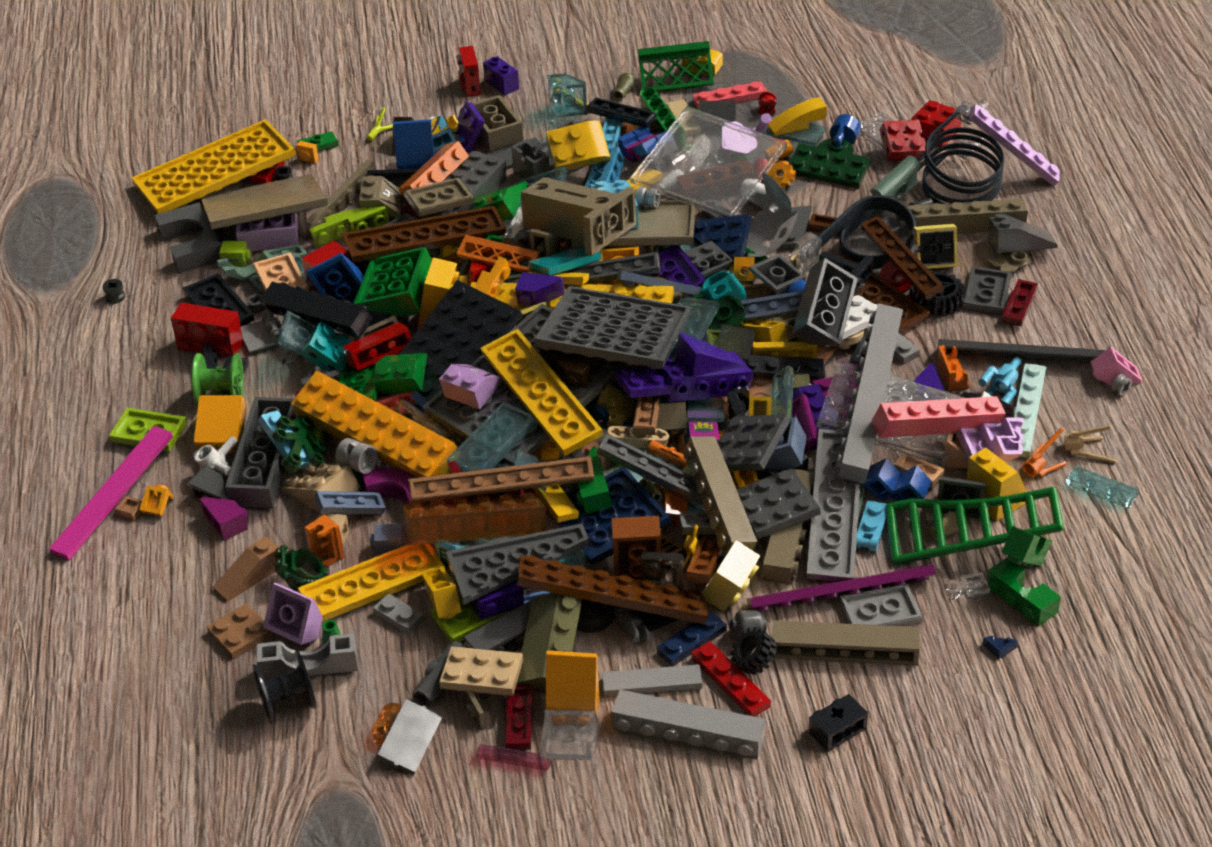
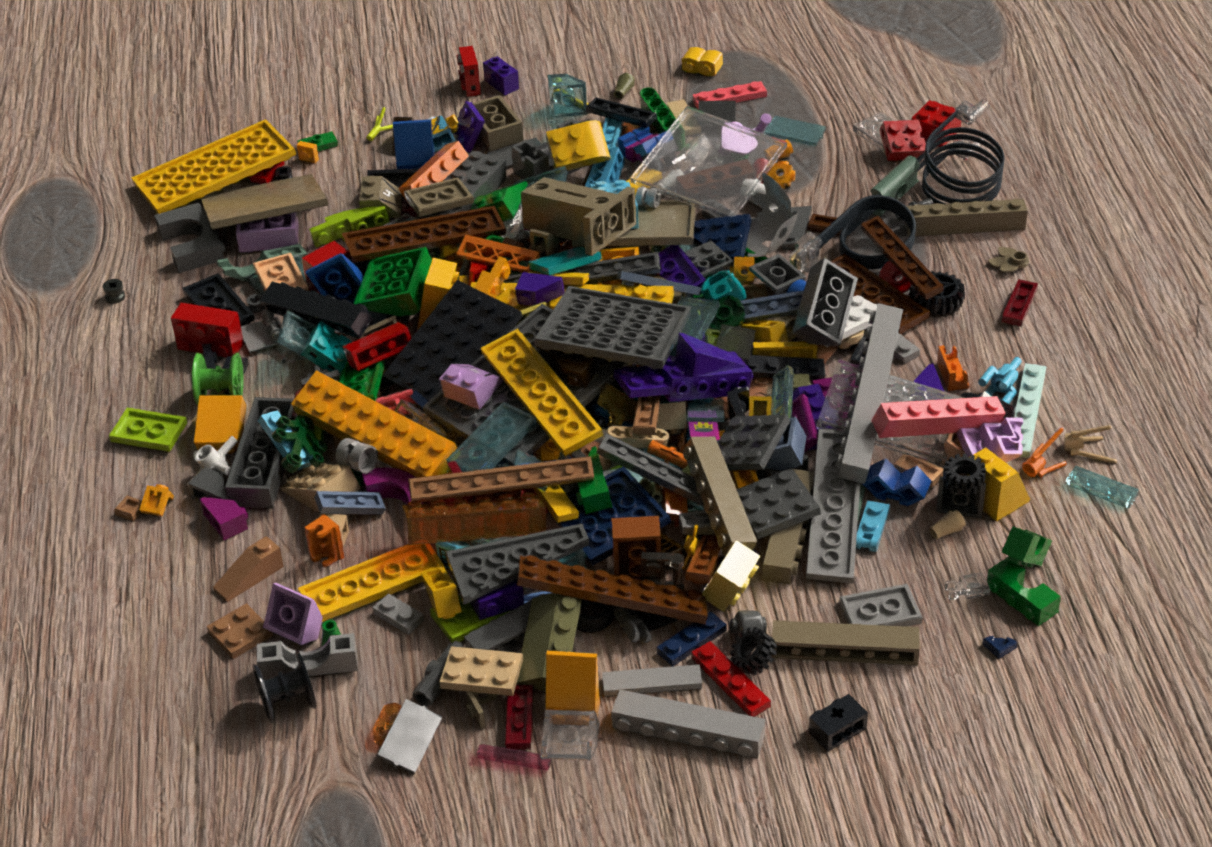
(110, 493): dark pink tile -> none
(235, 252): lime brick -> none
(288, 562): dark green piece -> none
(340, 197): dark tan plate -> none
(387, 538): sand blue brick -> none
(400, 373): green slope -> none
(671, 53): green fence -> none
(767, 103): red brick -> none
(798, 117): yellow slope -> none
(831, 590): magenta plate -> none
(834, 157): dark green plate -> none
(861, 271): black bracket -> none
(936, 245): piece -> none
(960, 506): green bar -> none
(964, 484): none -> black tyre
(987, 290): dark grey tile -> none
(1013, 144): lavender plate -> none
(1013, 235): dark grey slope -> none
(1029, 352): dark grey tile -> none
(1111, 364): bright pink slope -> none
(1121, 384): light grey bush -> none

